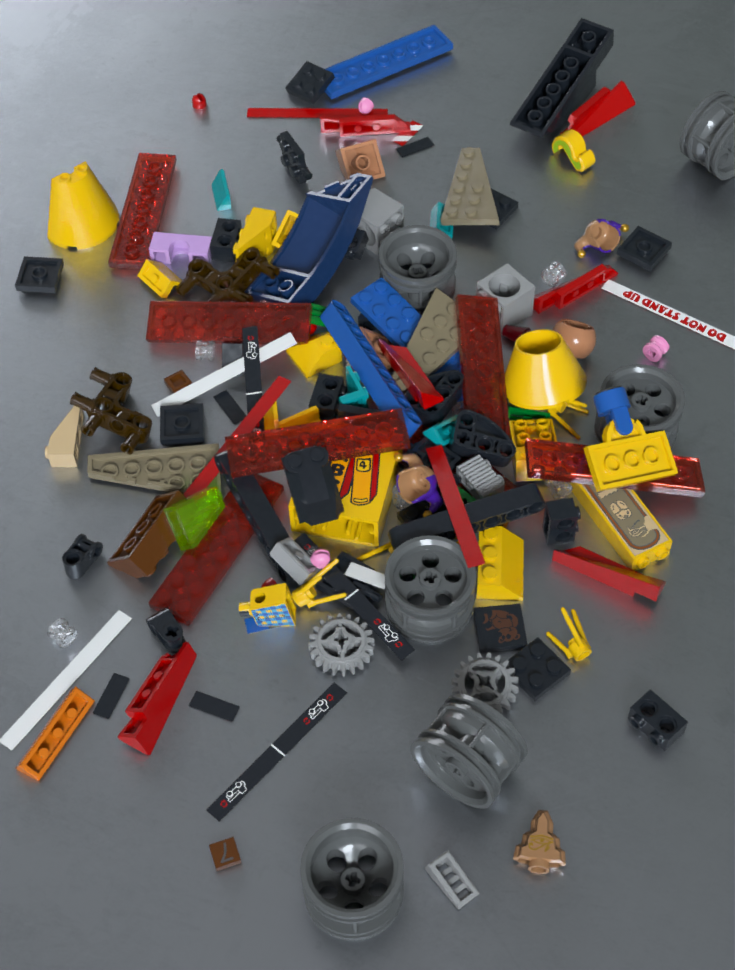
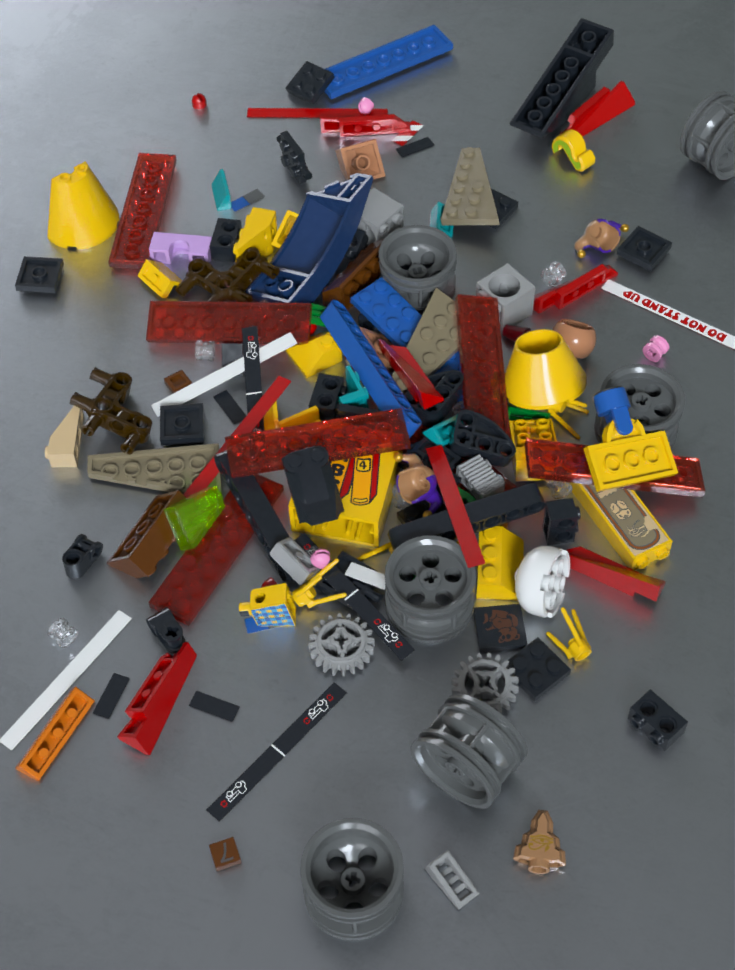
(246, 200): none -> sticker
(355, 277): none -> reddish brown slope
(542, 580): none -> white cylinder

